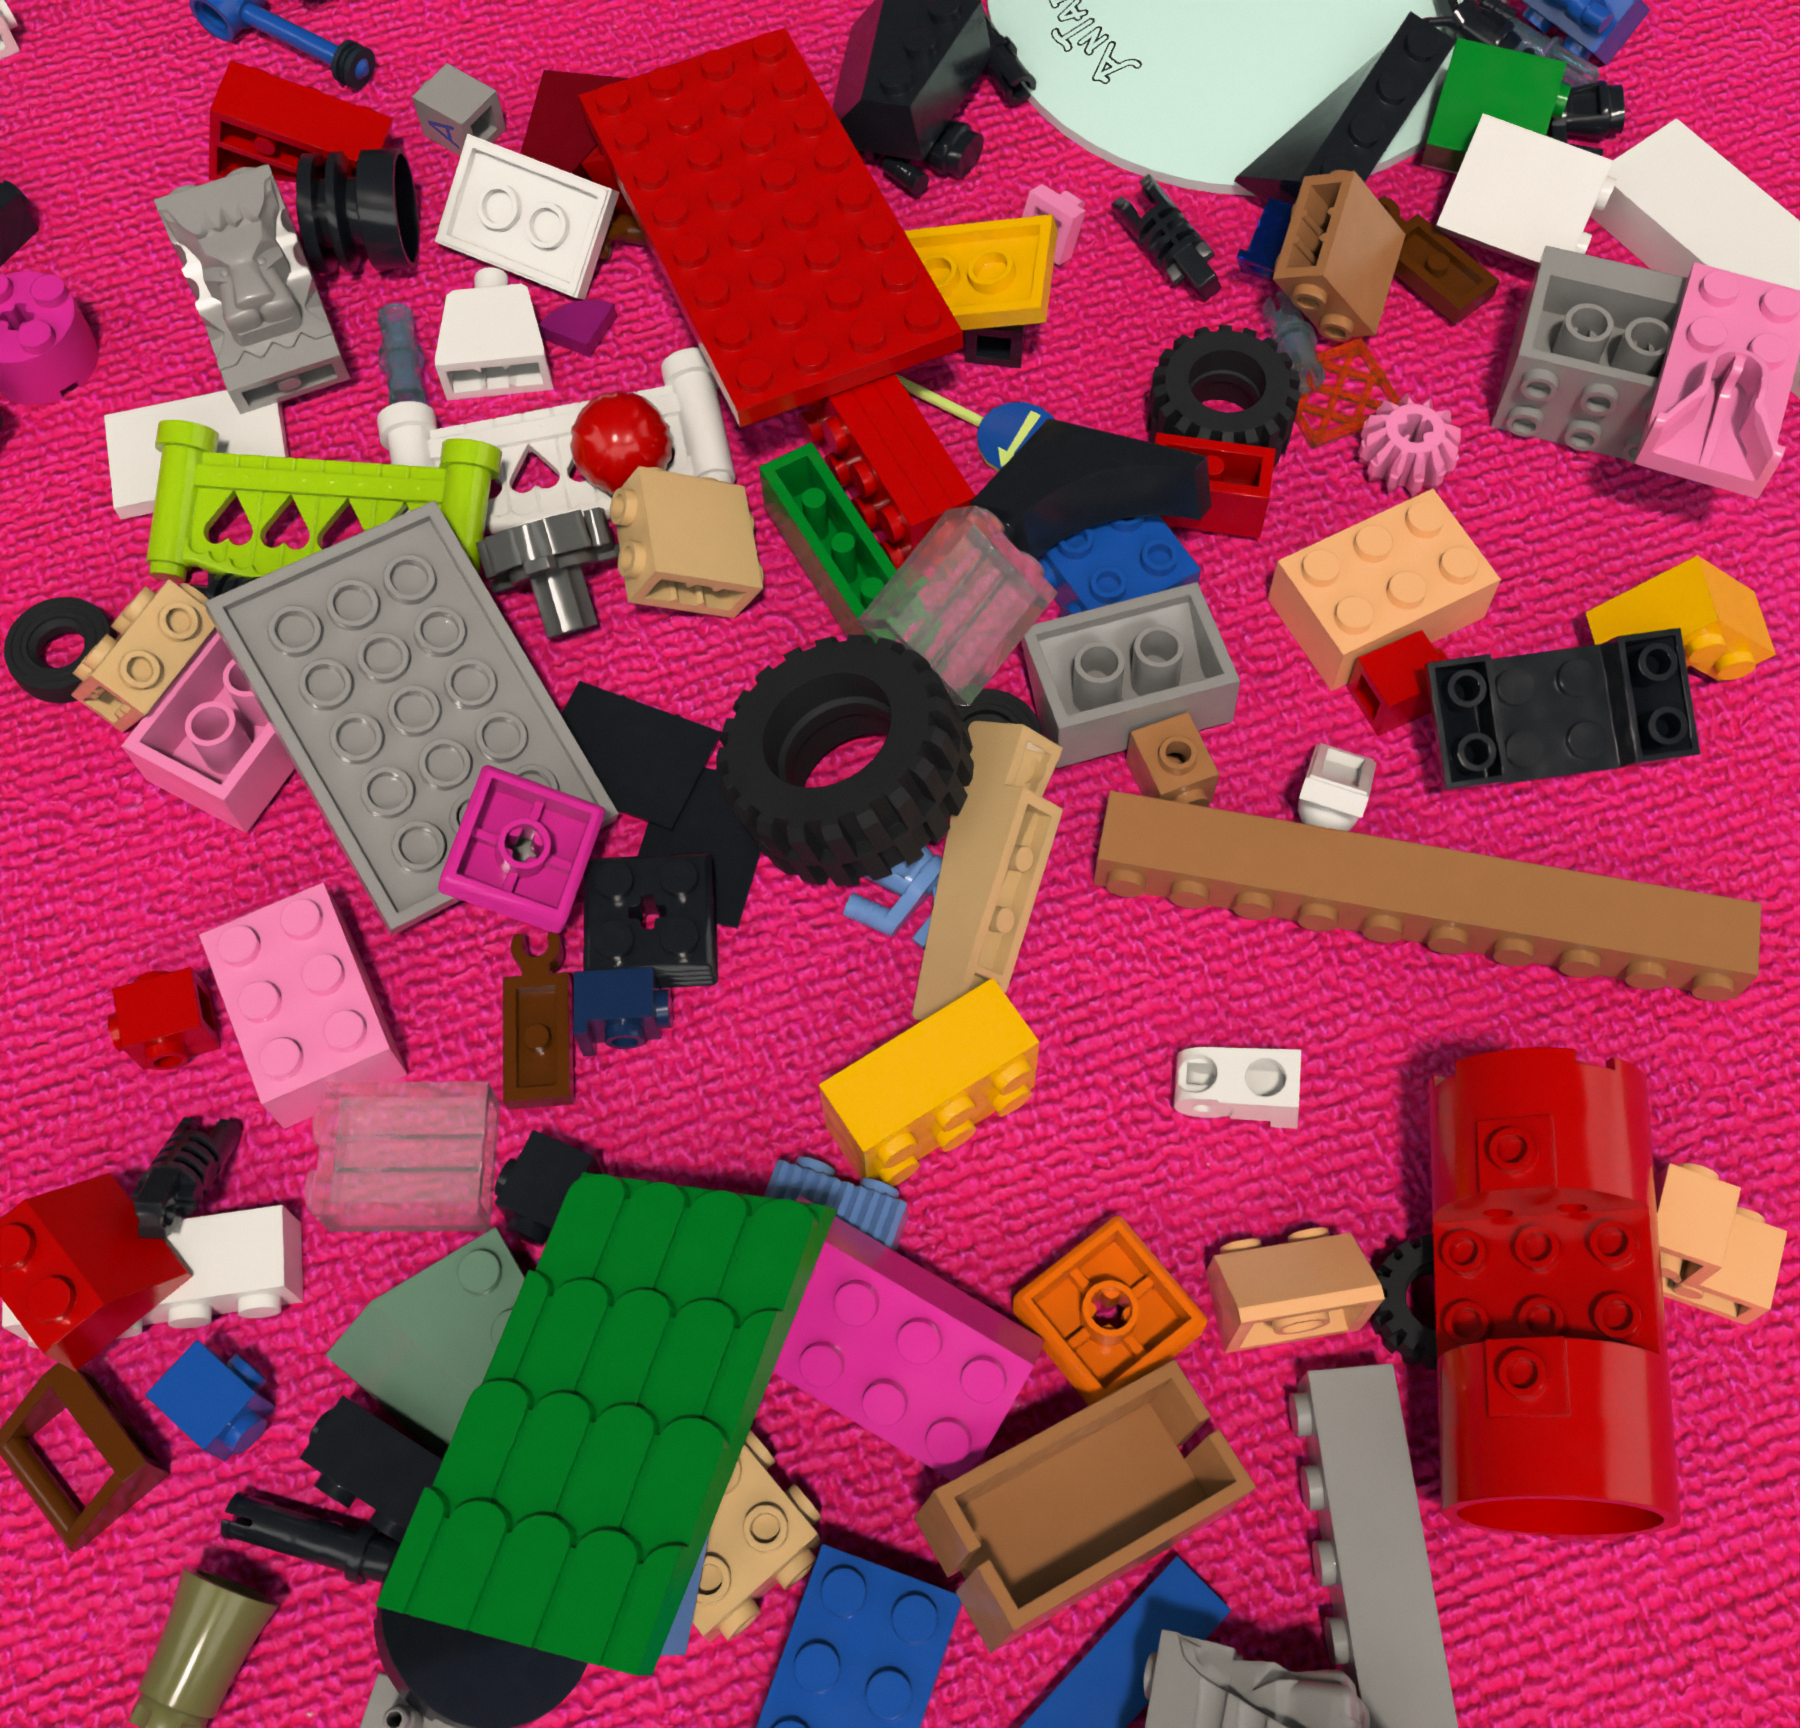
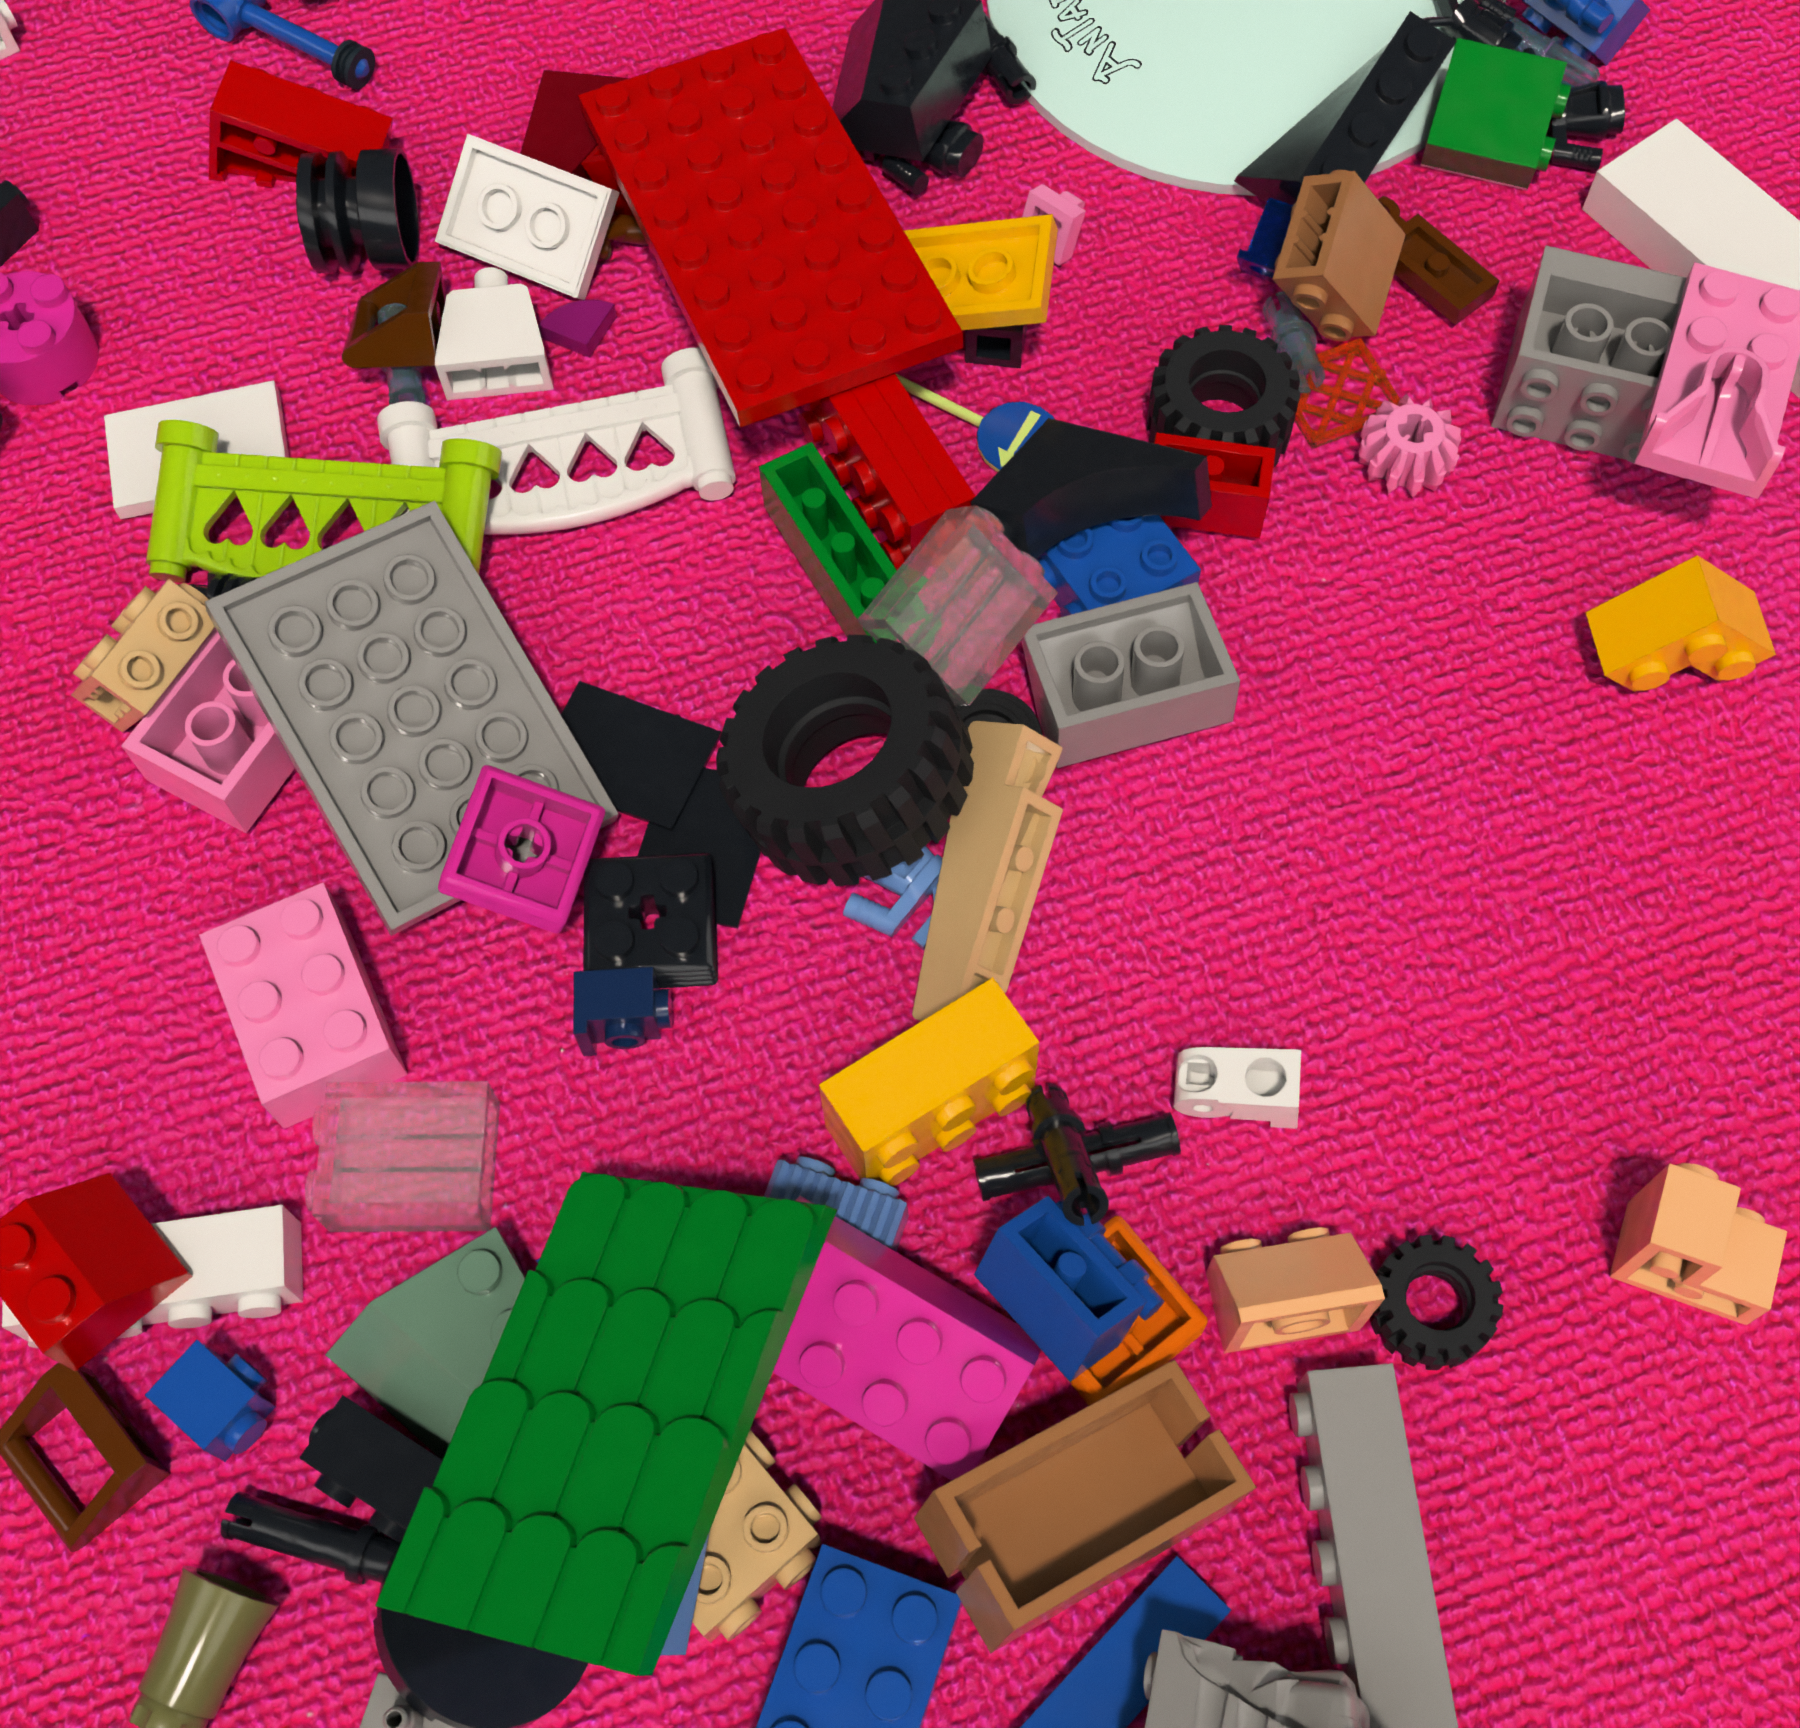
(36, 628): black tyre -> none
(164, 1019): red brick -> none
(182, 1175): black hinge -> none
(253, 287): light grey brick -> none
(406, 337): none -> reddish brown tile
(456, 106): light grey brick -> none
(536, 1184): black brick -> none
(538, 1029): reddish brown plate -> none
(551, 559): dark grey piece -> none
(616, 437): red hair -> none
(686, 543): tan brick -> none
(1061, 1140): none -> black pin
(1066, 1285): none -> blue brick
(1154, 1136): none -> black pin
(1170, 240): black hinge -> none
(1172, 762): medium nougat brick -> none
(1335, 788): white tile -> none
(1381, 583): light nougat brick -> none
(1393, 682): red brick -> none
(1430, 896): medium nougat brick -> none
(1524, 193): white brick -> none
(1549, 1299): red cylinder -> none
(1562, 711): black slope -> none

